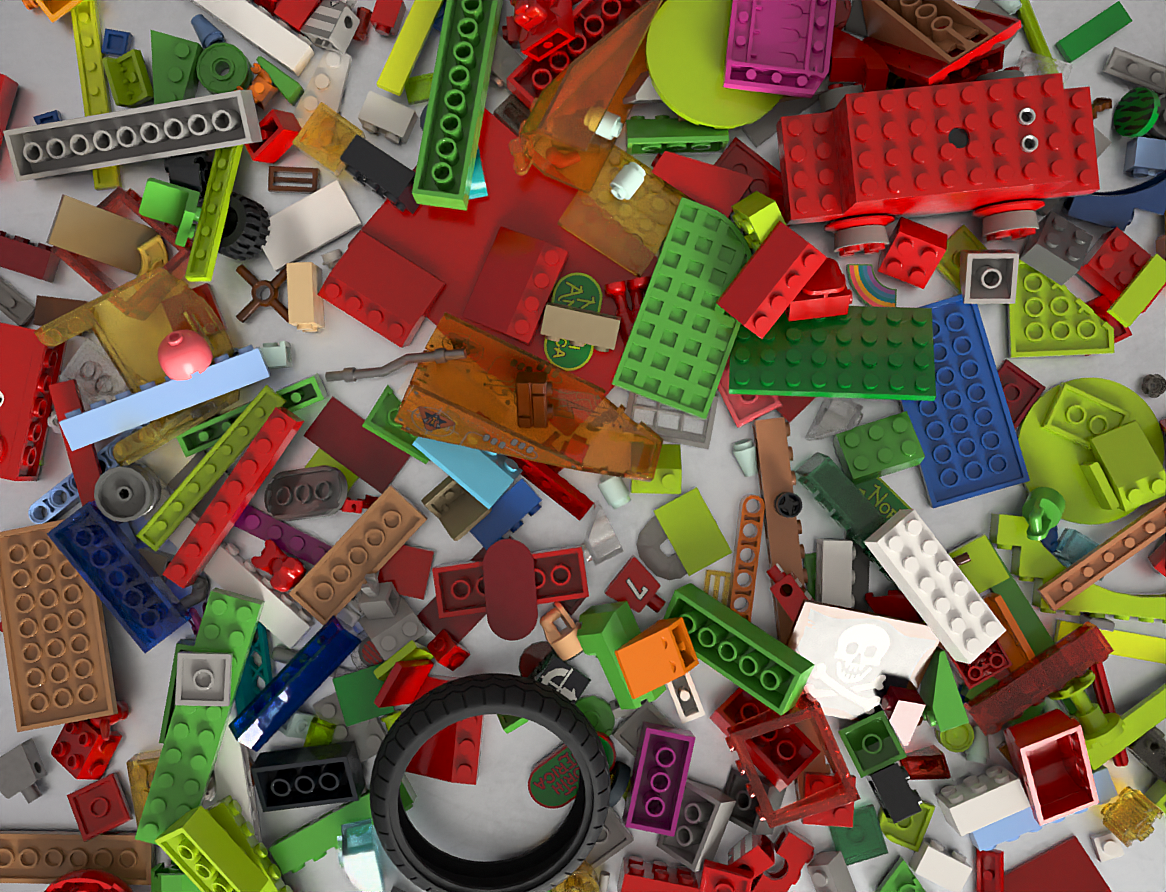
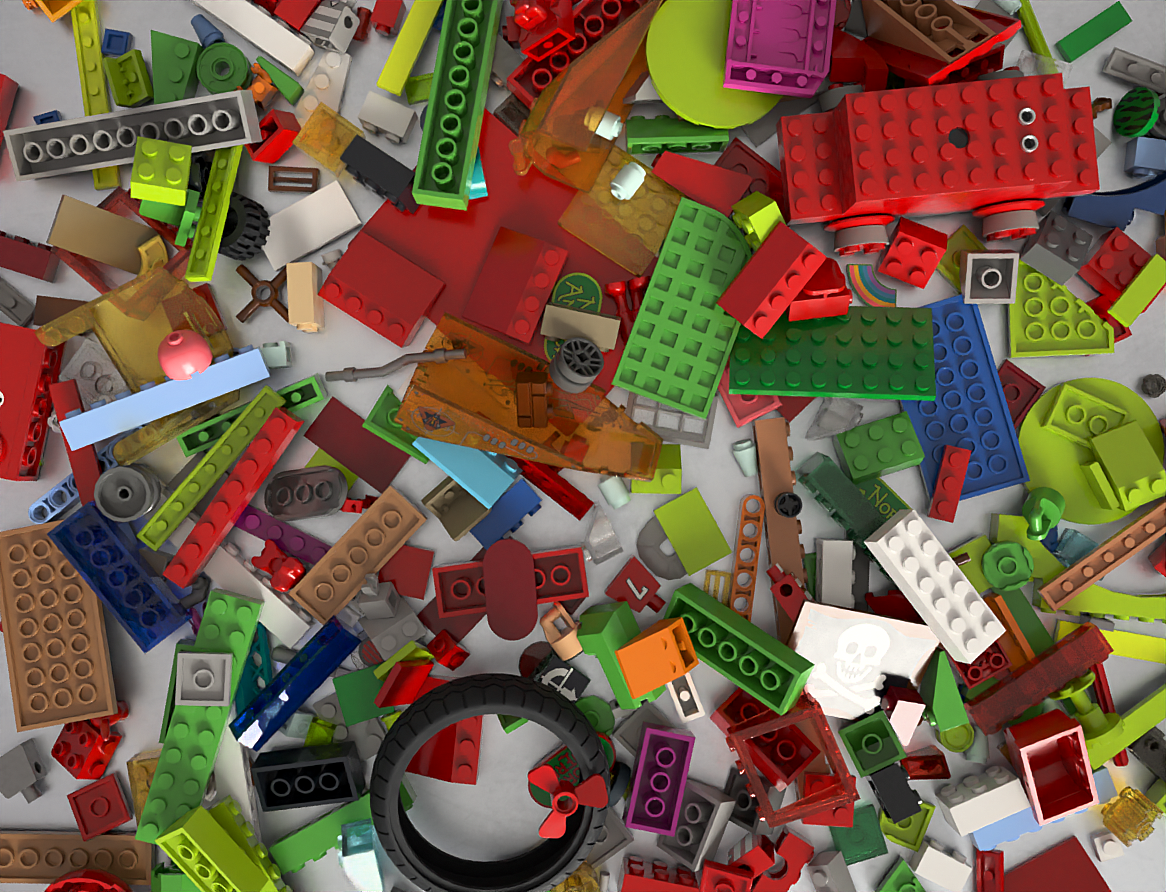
(160, 171): none -> lime brick
(576, 365): none -> dark grey wheel
(589, 792): none -> red piece
(949, 483): none -> red plate
(1007, 565): none -> bright green tile

